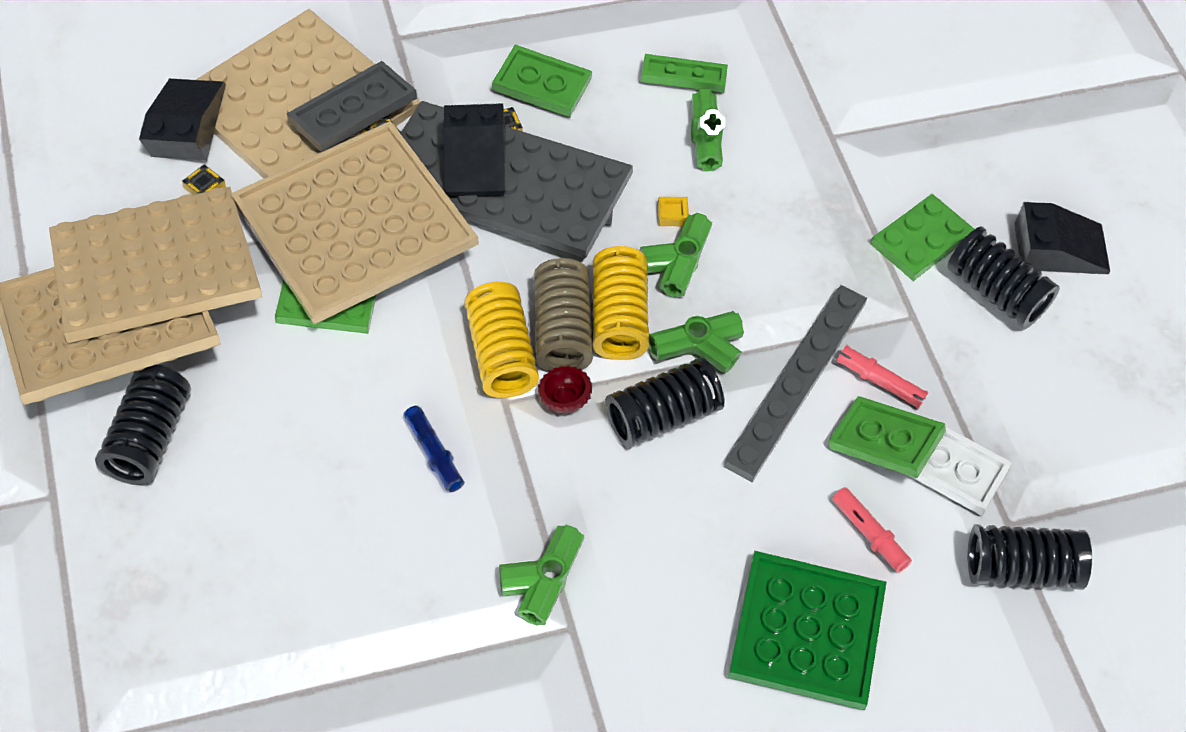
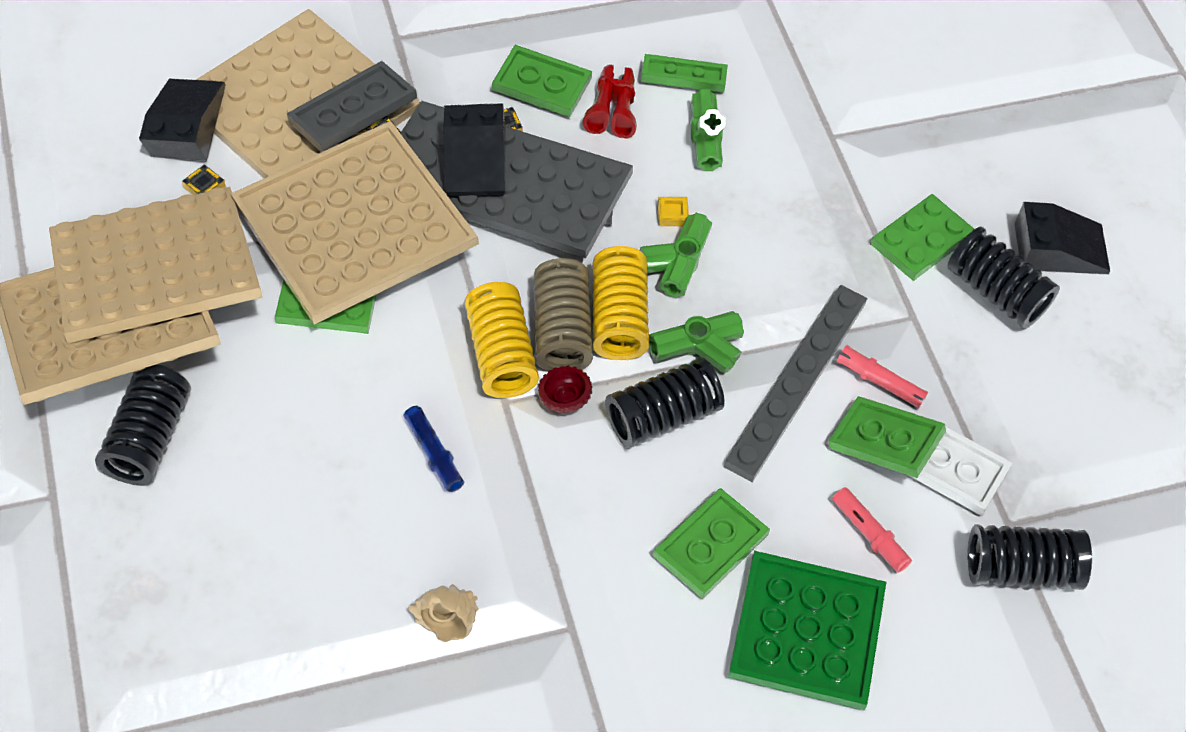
(446, 612): none -> tan hair
(530, 578): bright green piece -> none
(622, 94): none -> red piece
(711, 543): none -> bright green plate

